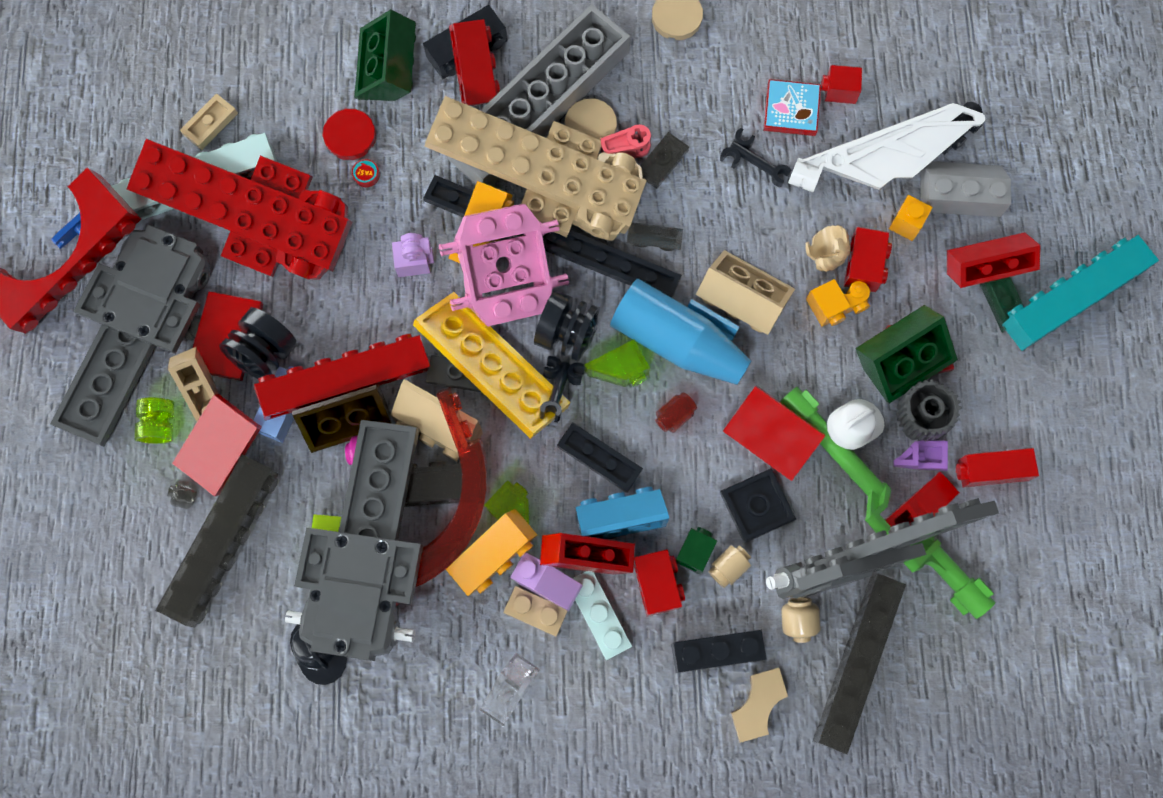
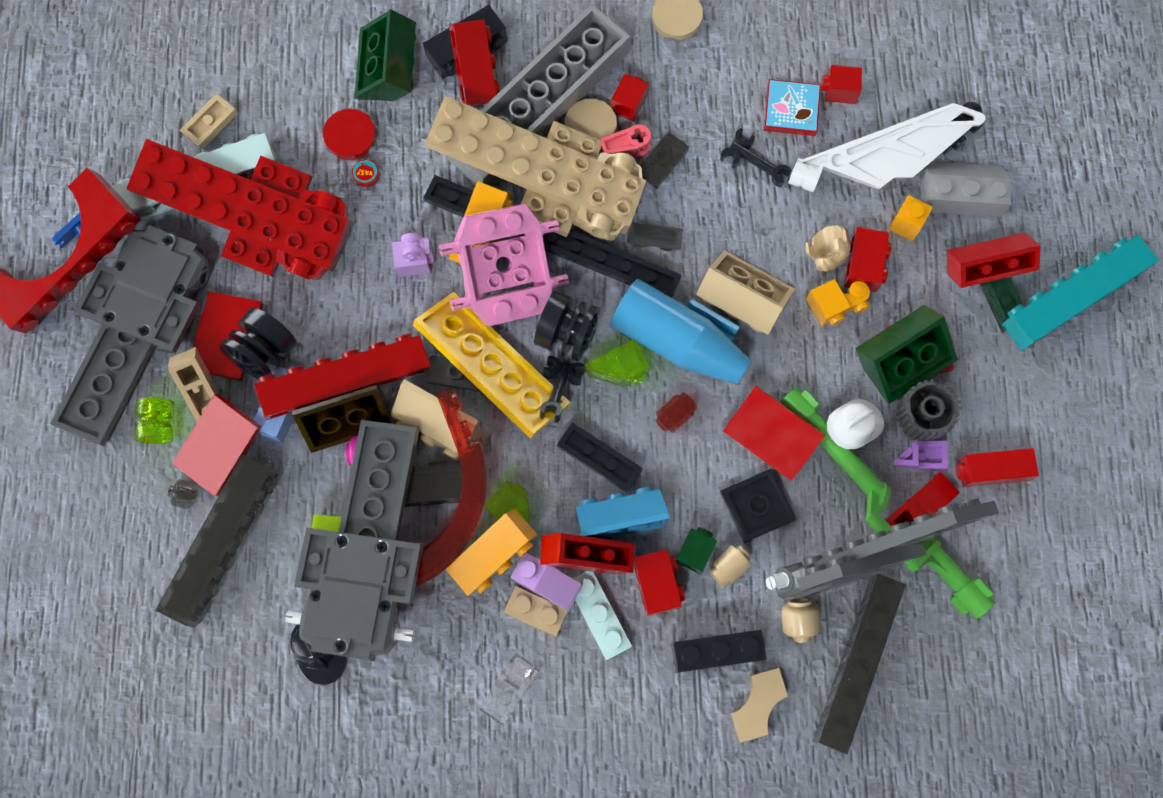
(629, 97): none -> red brick

